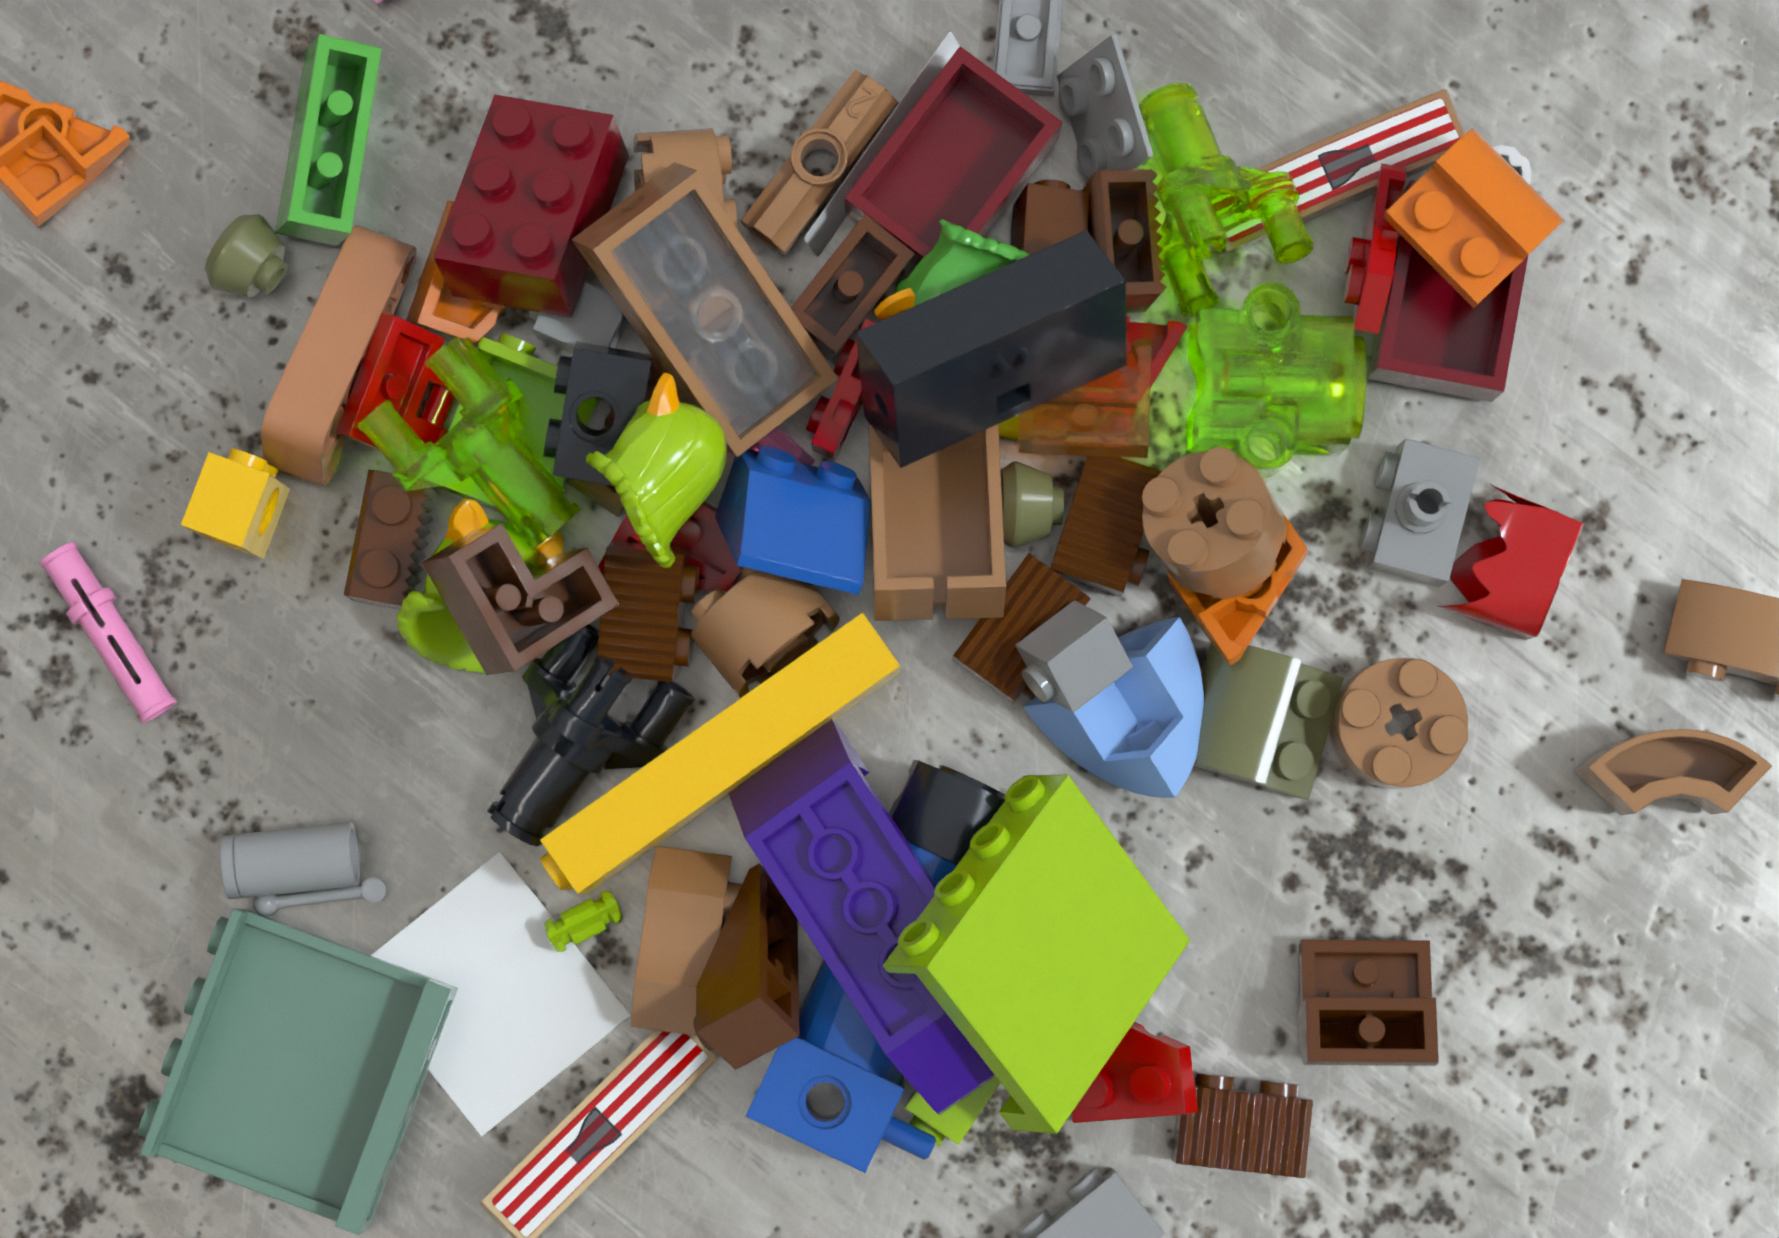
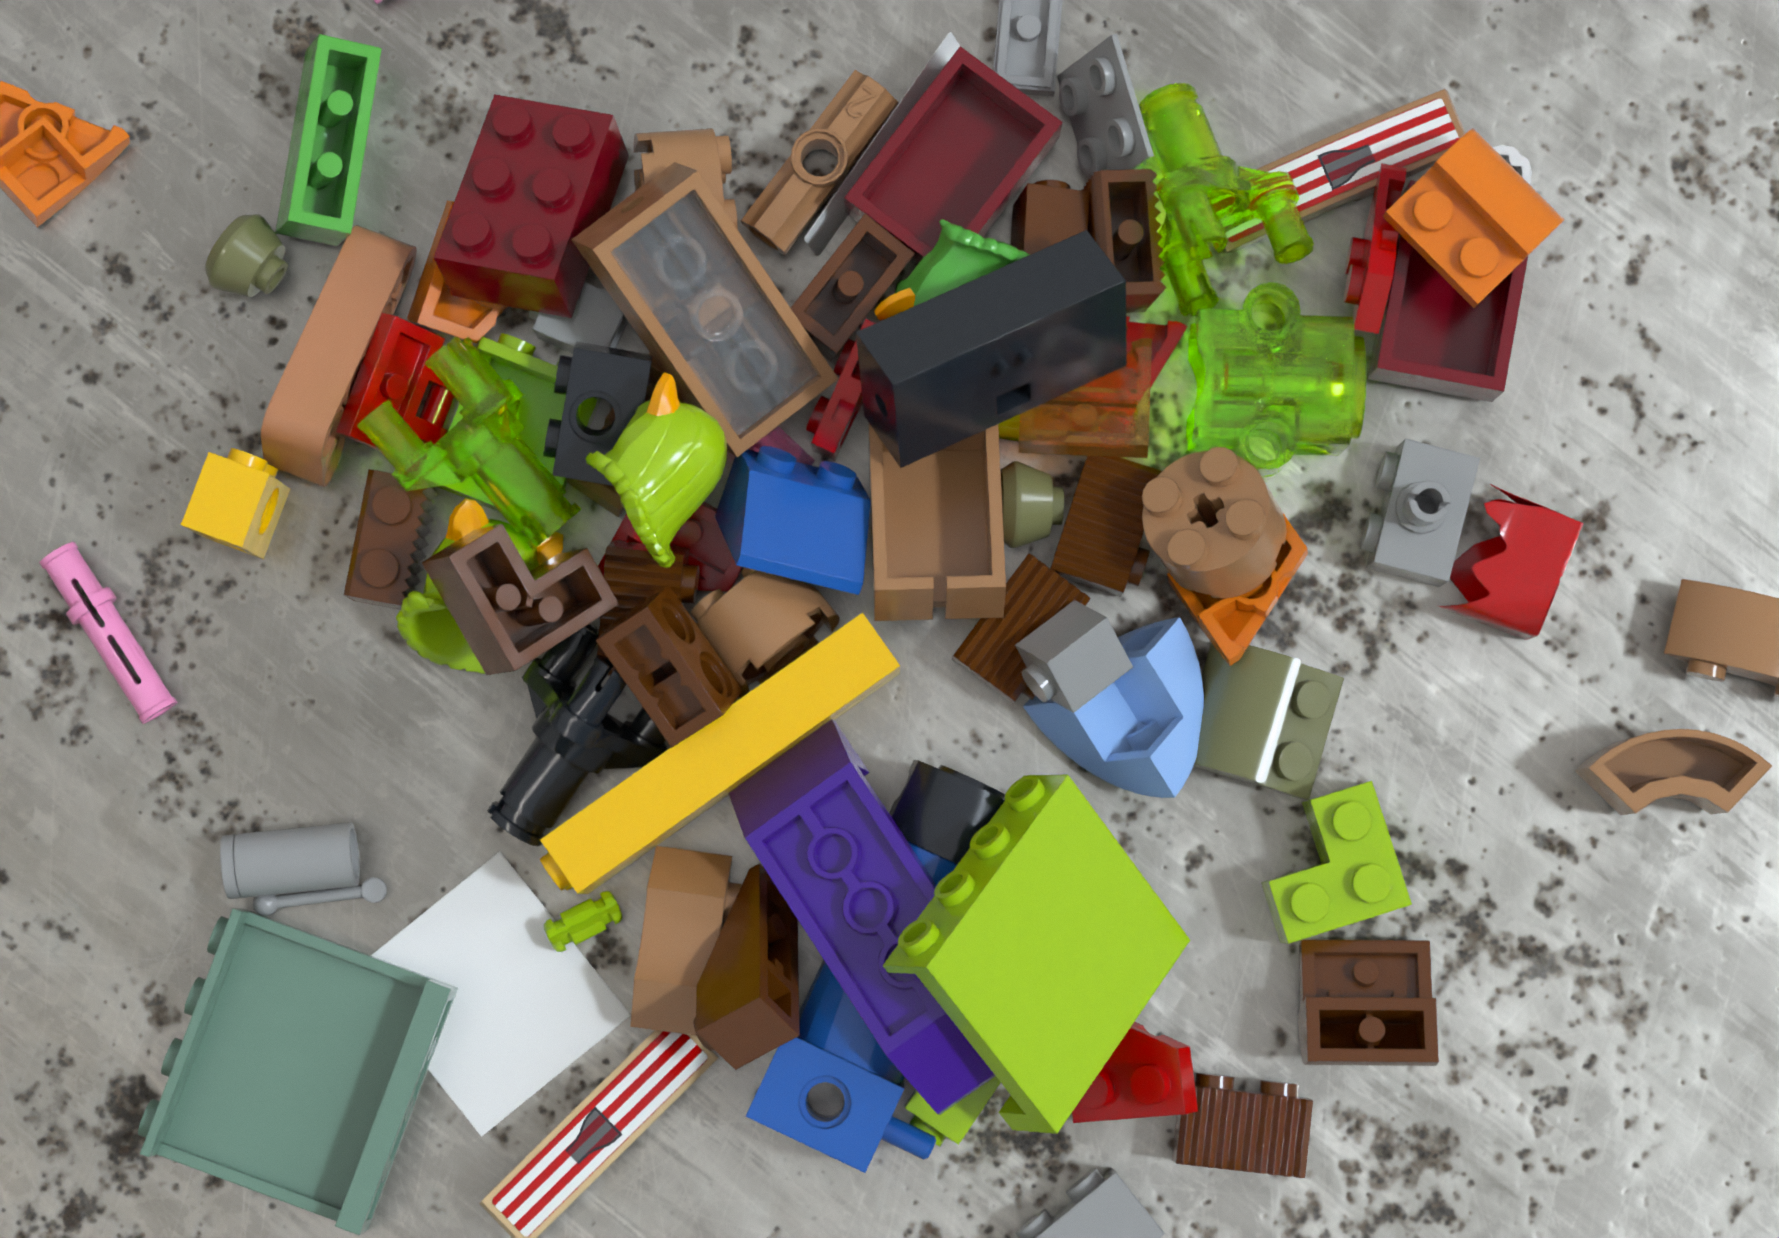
(670, 666): none -> reddish brown brick
(1356, 870): none -> lime brick
(1434, 736): medium nougat brick -> none

